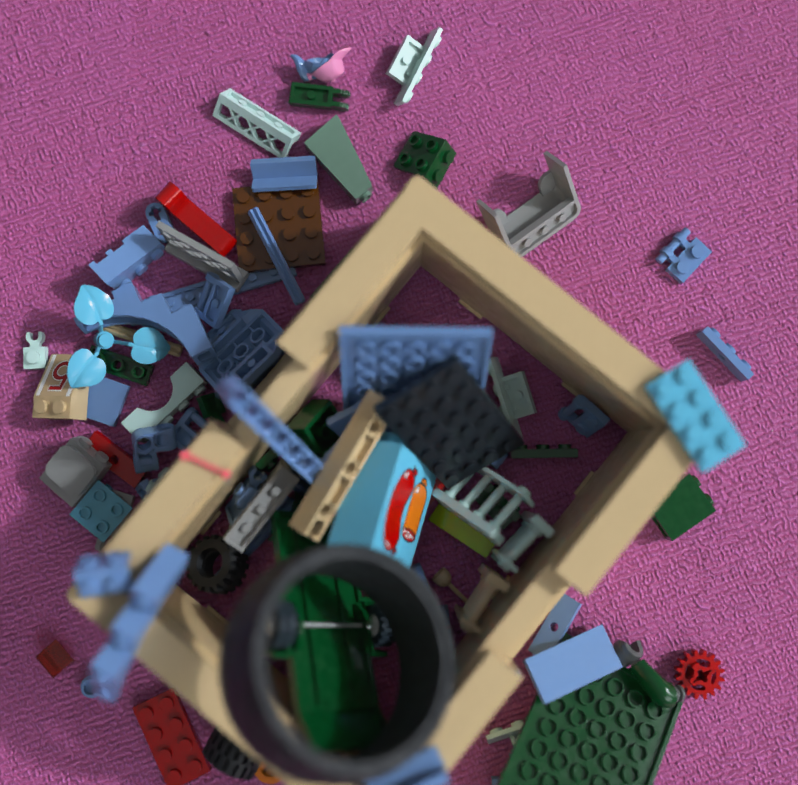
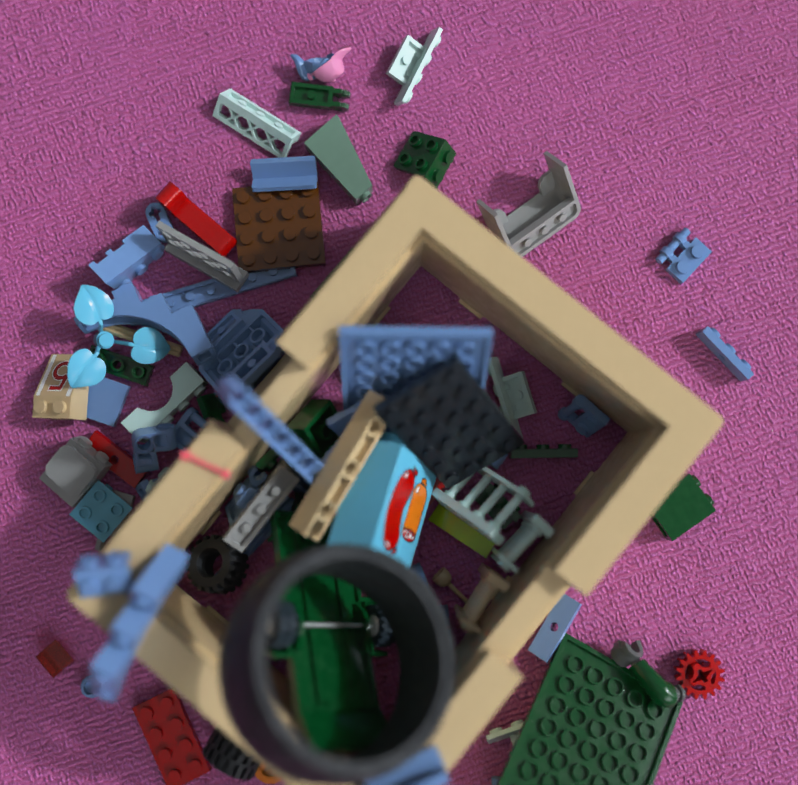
(35, 356): light aqua plate -> none
(214, 300): medium blue plate -> none
(276, 256): medium blue axle -> none
(572, 664): medium blue tile -> none
(695, 416): medium azure plate -> none

